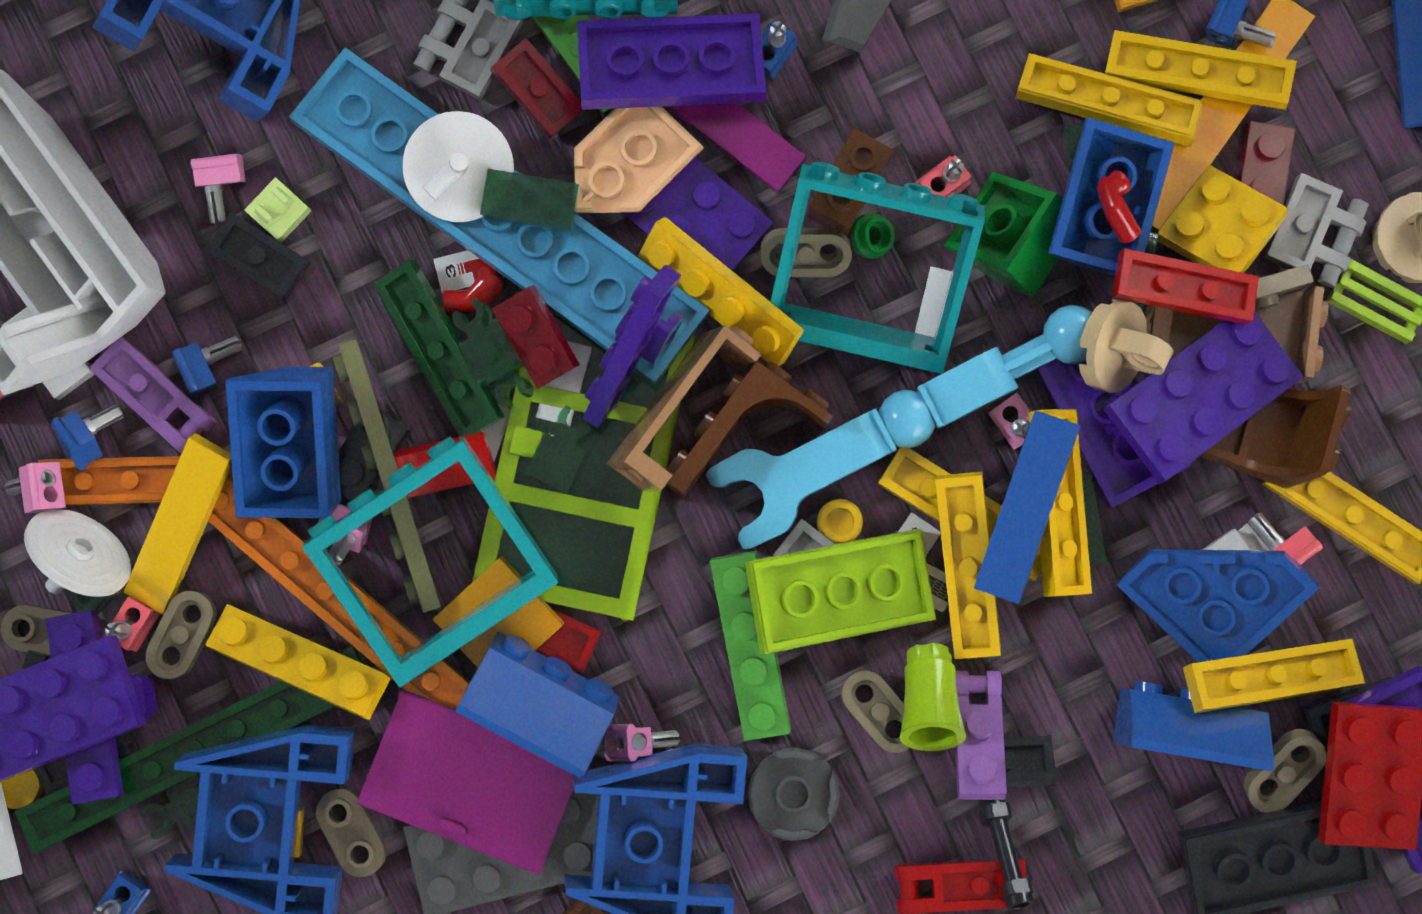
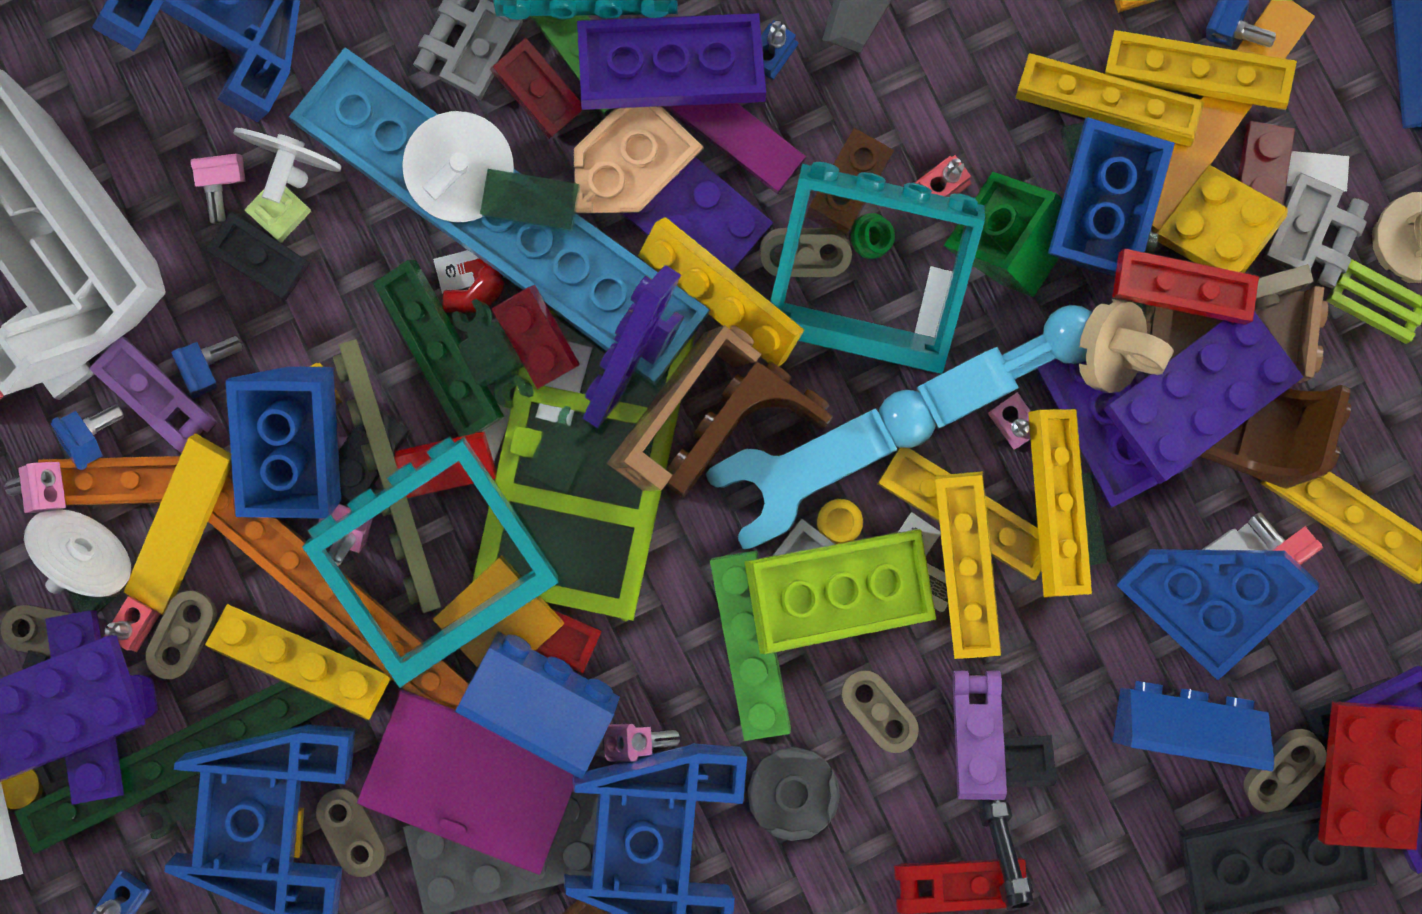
(282, 170): none -> white shield
(931, 700): lime plant -> none
(1027, 507): blue tile -> none
(1115, 208): red arm -> none
(1273, 675): yellow plate -> none
(1324, 167): none -> white sticker

